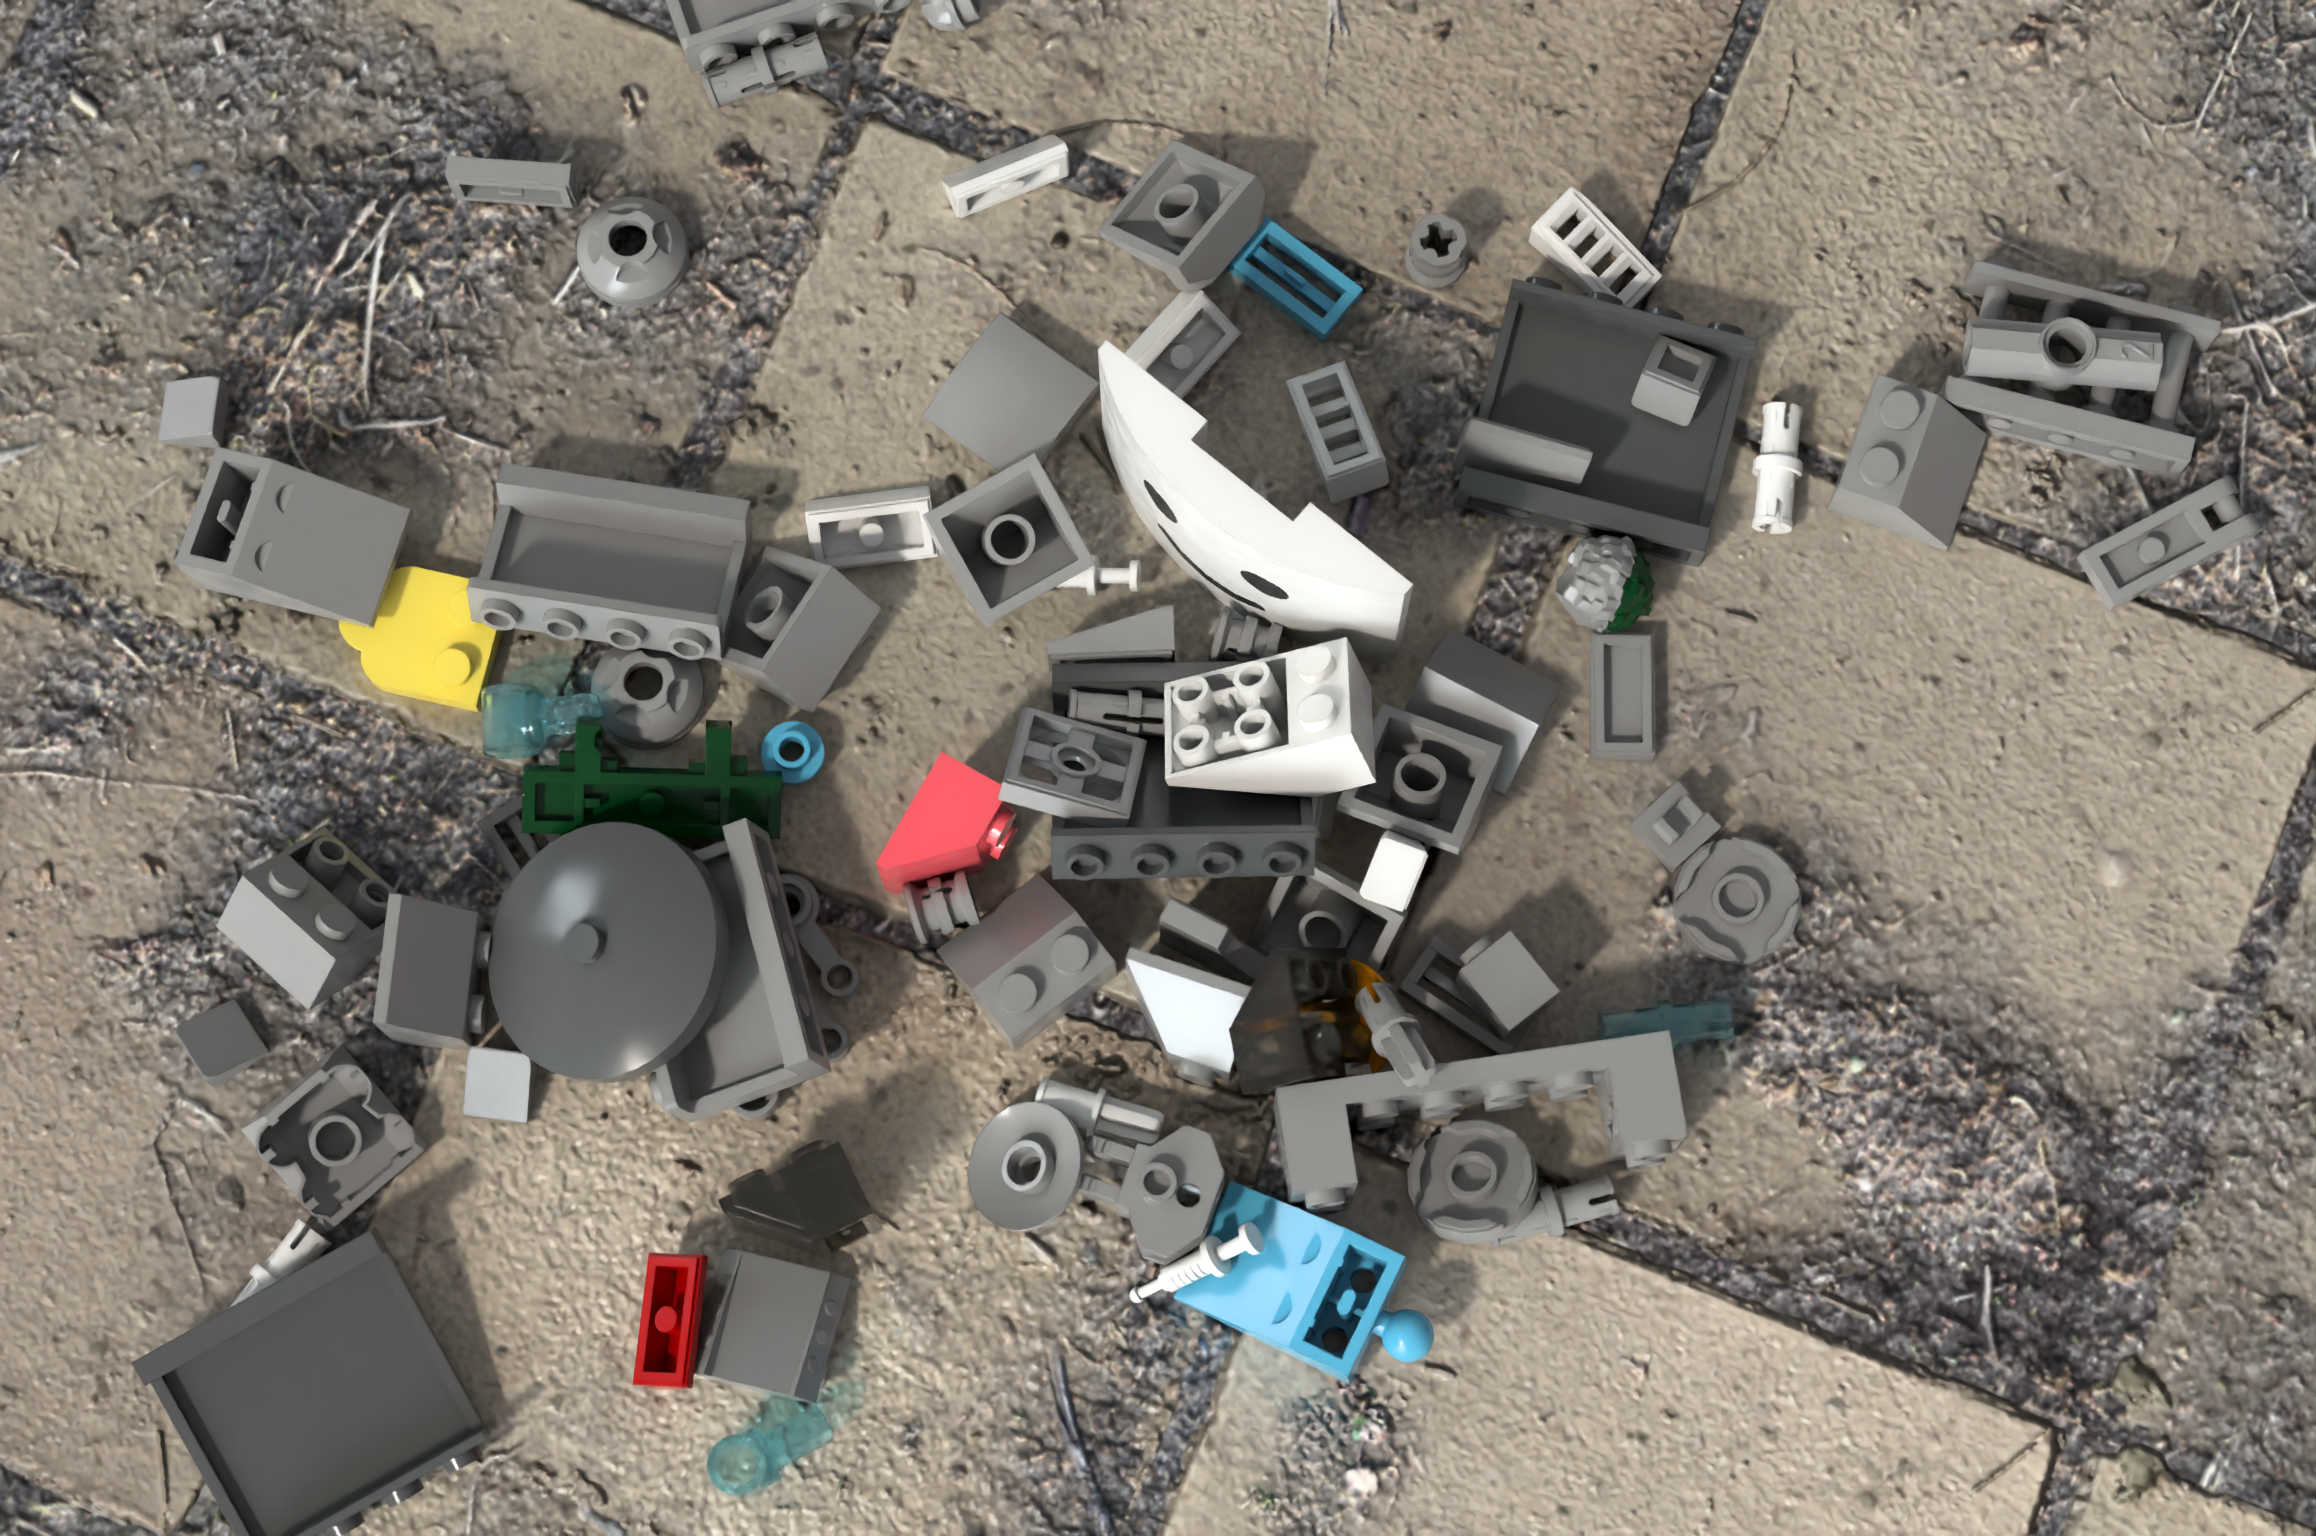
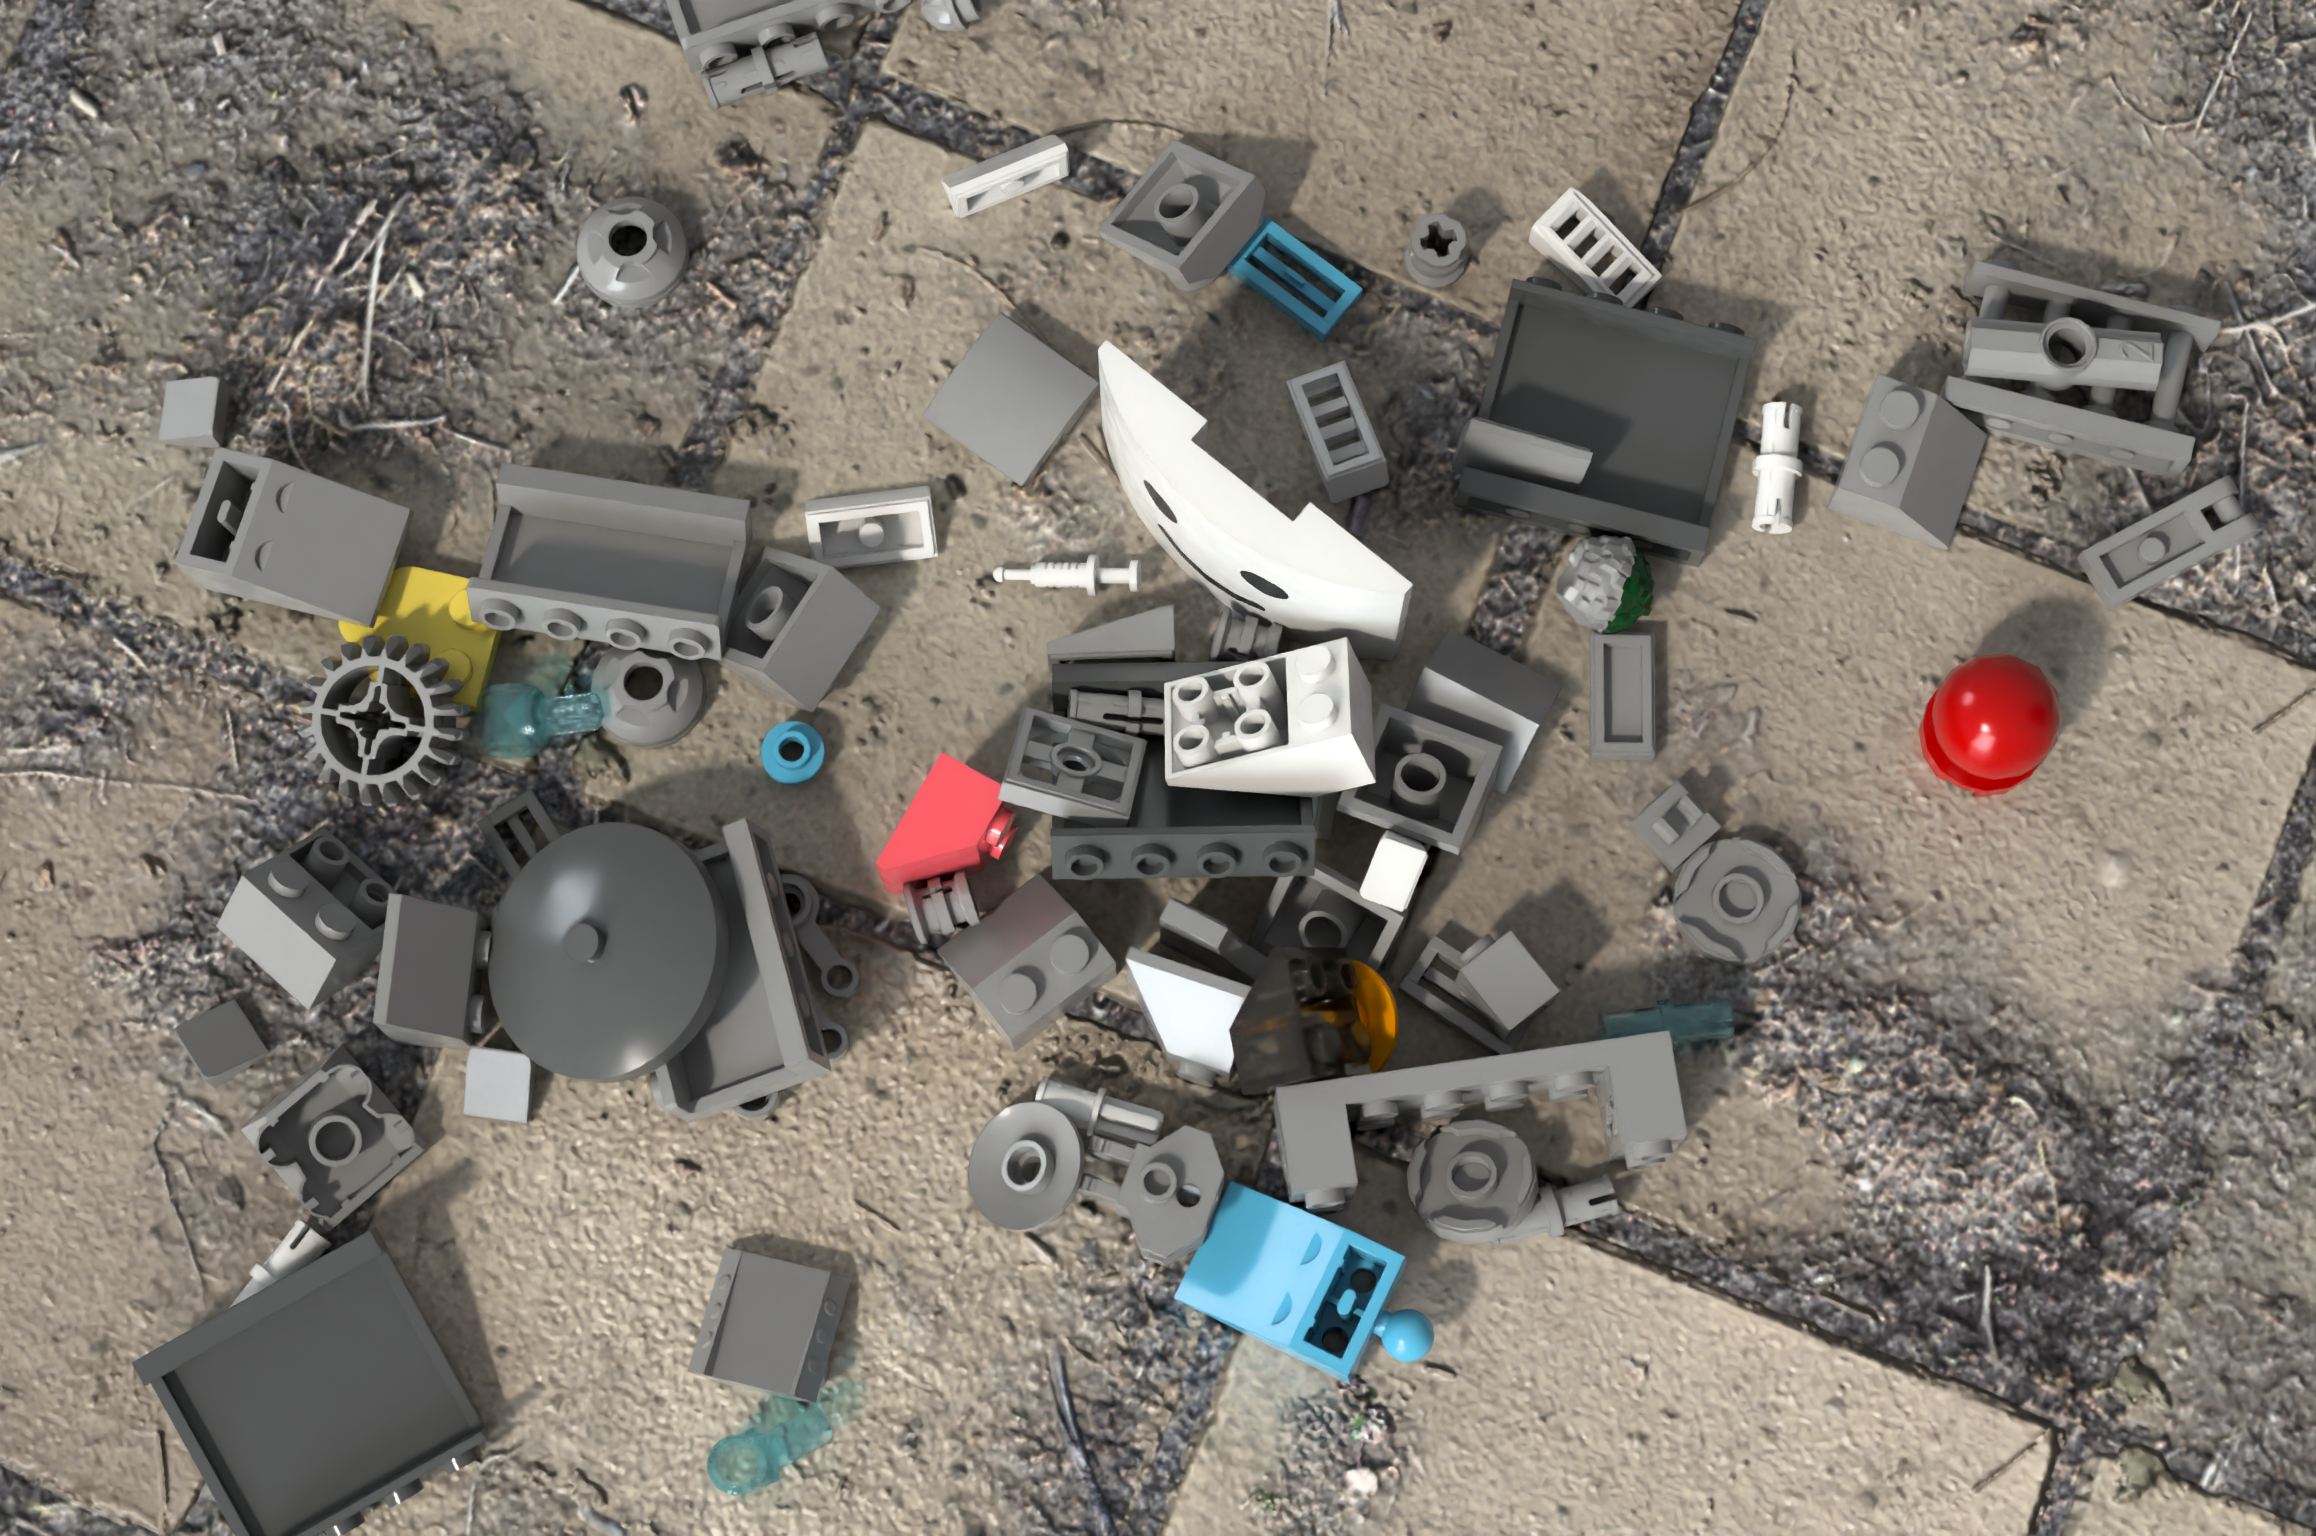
(377, 744): none -> light grey gear
(512, 181): light grey tile -> none
(668, 800): dark green hinge -> none
(670, 1321): red slope -> none
(806, 1205): clear smoke slope -> none
(1008, 540): light grey slope -> none
(1183, 341): white slope -> none
(1211, 1258): white piece -> none
(1397, 1035): light grey axle -> none
(1673, 381): light grey slope -> none
(1990, 724): none -> red tile

